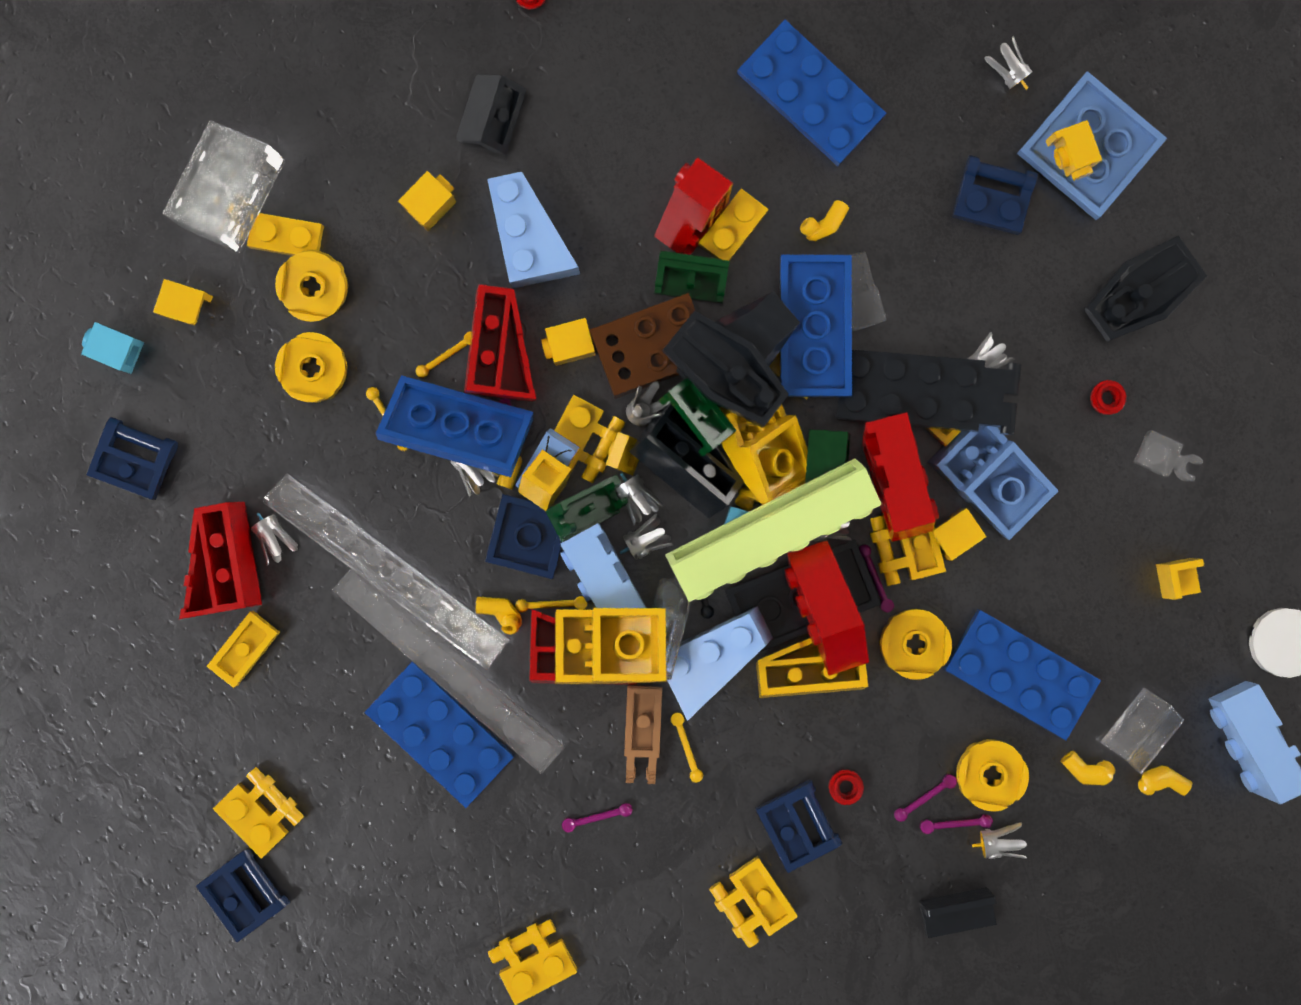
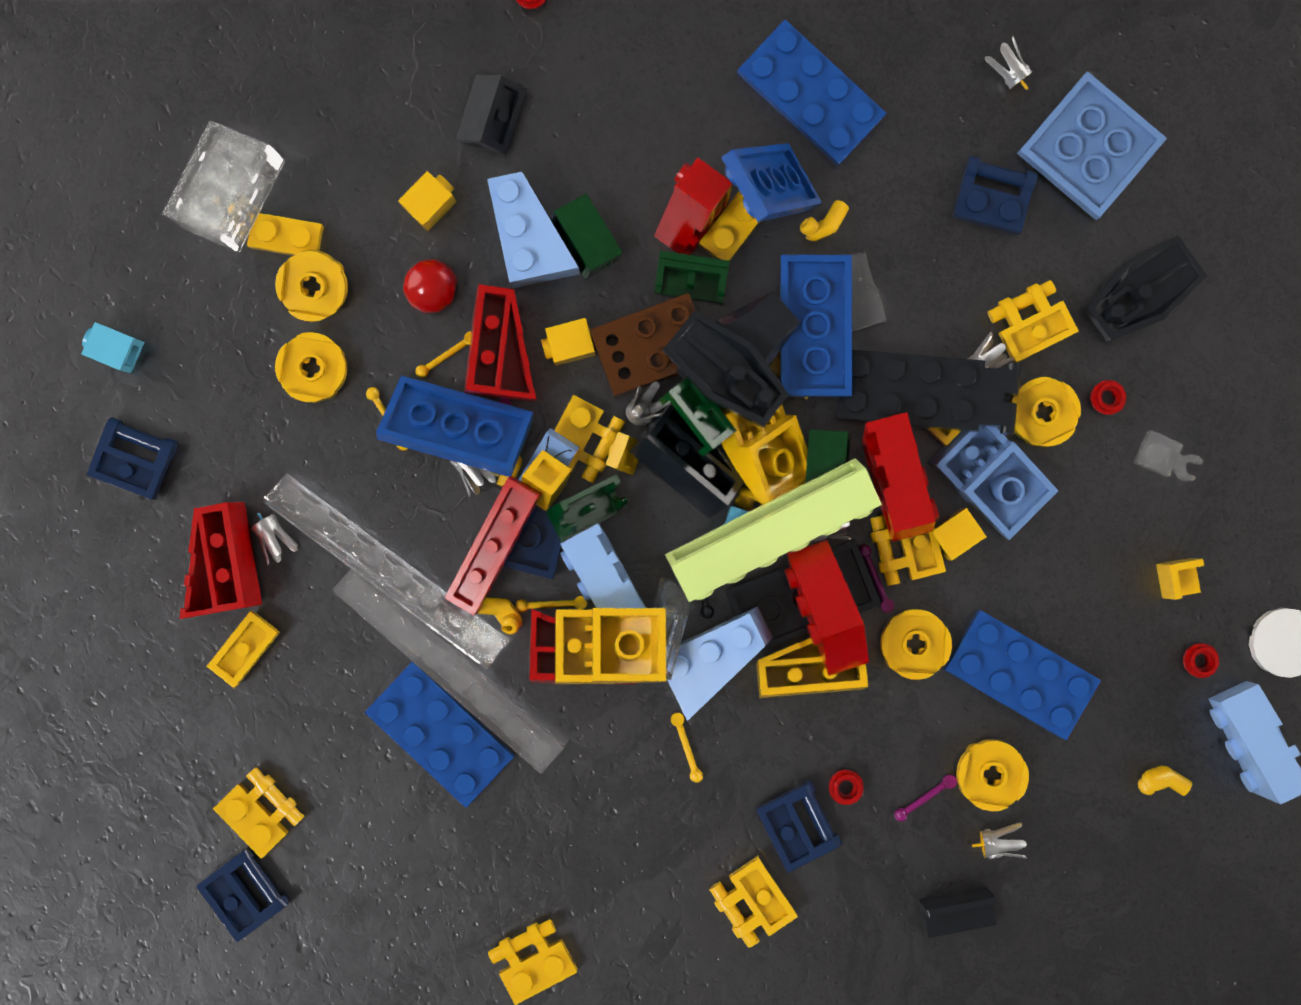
(180, 302): yellow panel -> none
(430, 285): none -> red hair
(493, 545): none -> plate
(569, 824): magenta hinge -> none
(586, 236): none -> dark green hinge
(637, 497): flat silver piece -> none
(643, 729): medium nougat hinge -> none
(645, 540): flat silver piece -> none
(770, 181): none -> blue plate
(928, 827): magenta hinge -> none
(1038, 331): none -> yellow plate
(1062, 420): none -> yellow plate
(1075, 150): yellow brick -> none
(1088, 774): yellow arm -> none
(1142, 730): clear panel -> none
(1211, 660): none -> red plate

